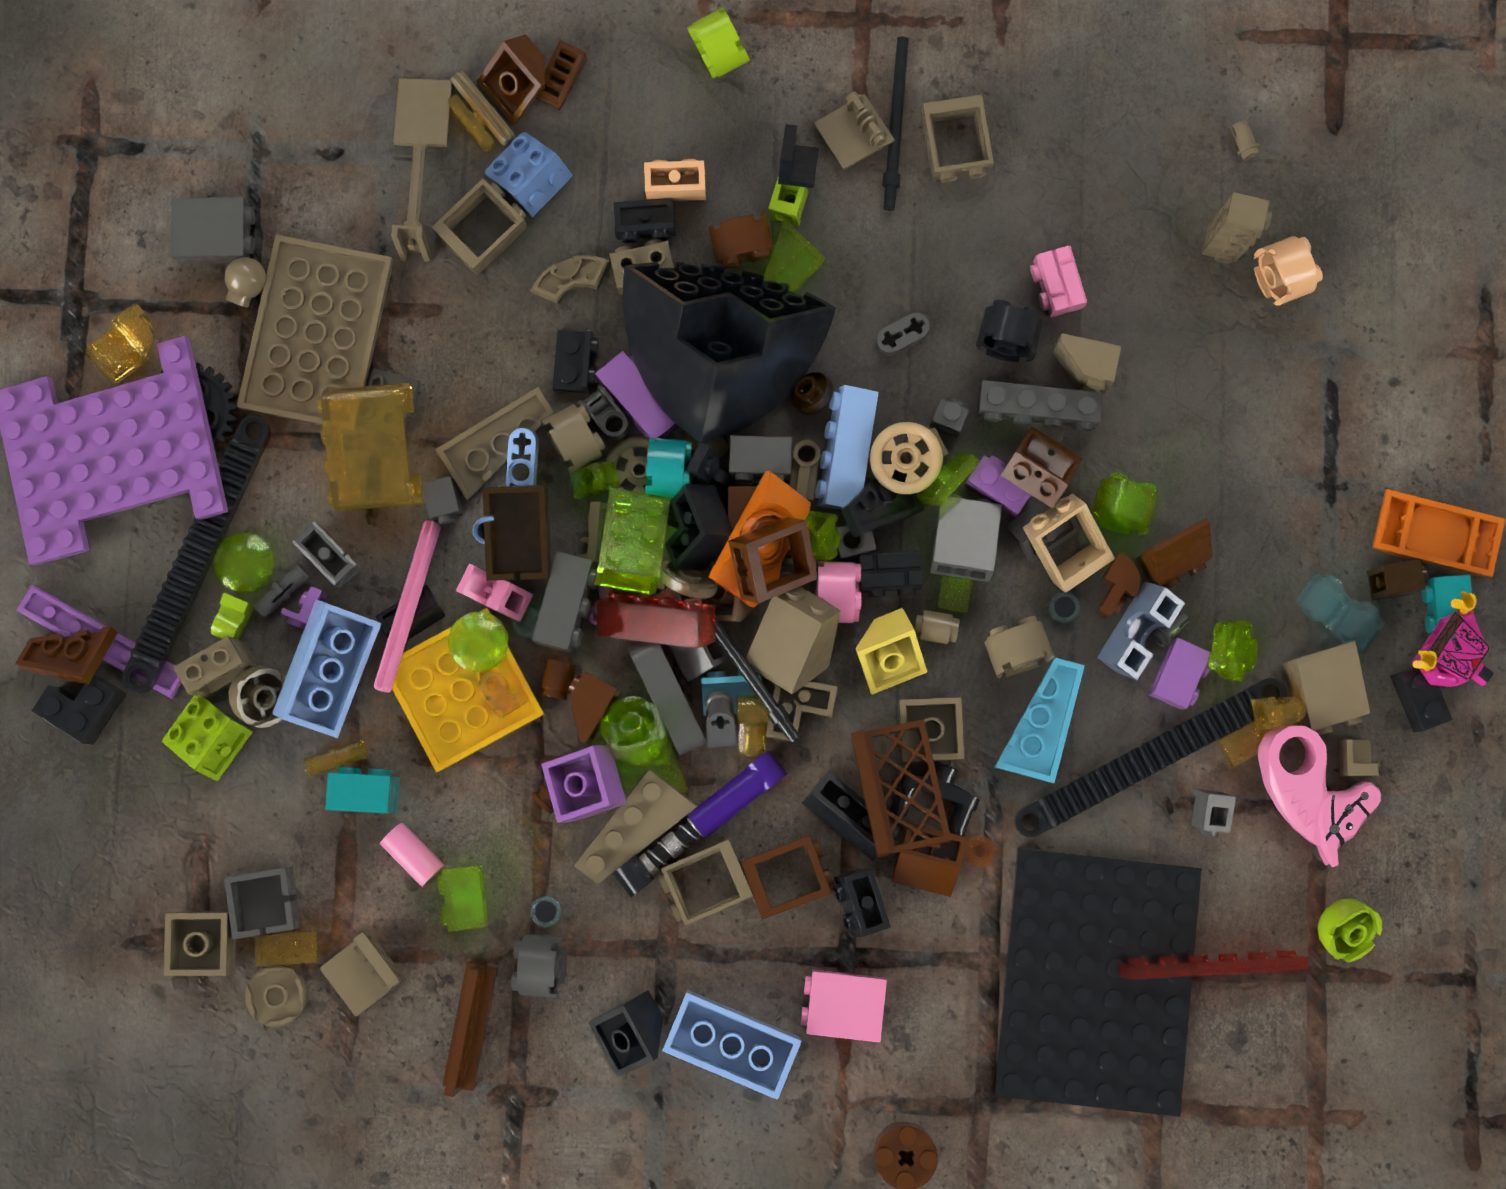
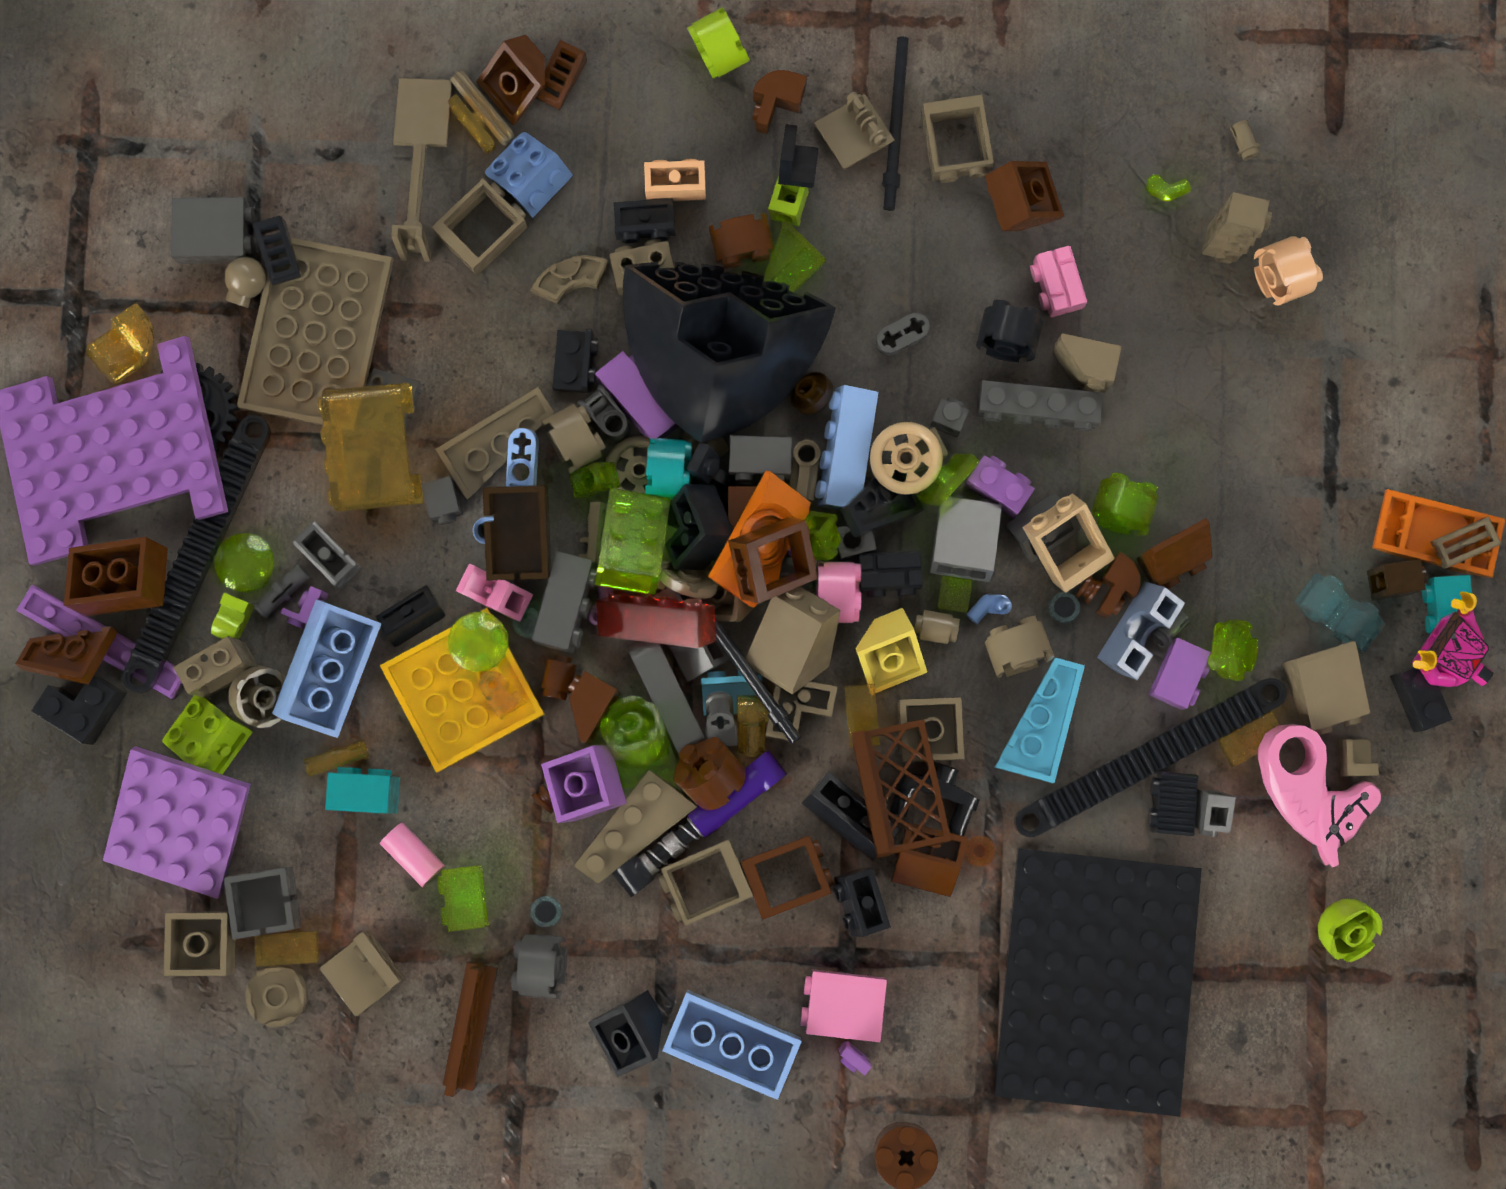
(116, 576): none -> reddish brown brick
(176, 822): none -> medium lavender plate
(270, 225): none -> black slope
(407, 606): bright pink axle -> none
(709, 773): none -> reddish brown brick
(780, 90): none -> reddish brown brick
(854, 1058): none -> medium lavender plate
(861, 709): none -> clear yellow plate
(989, 604): none -> medium blue arm
(1023, 195): none -> reddish brown slope
(1033, 456): reddish brown window -> none
(1089, 588): none -> reddish brown bush
(1165, 191): none -> clear neon green arm
(1174, 803): none -> black brick
(1225, 964): clear red plate -> none
(1277, 712): clear yellow leg -> none
(1442, 553): none -> dark tan tile

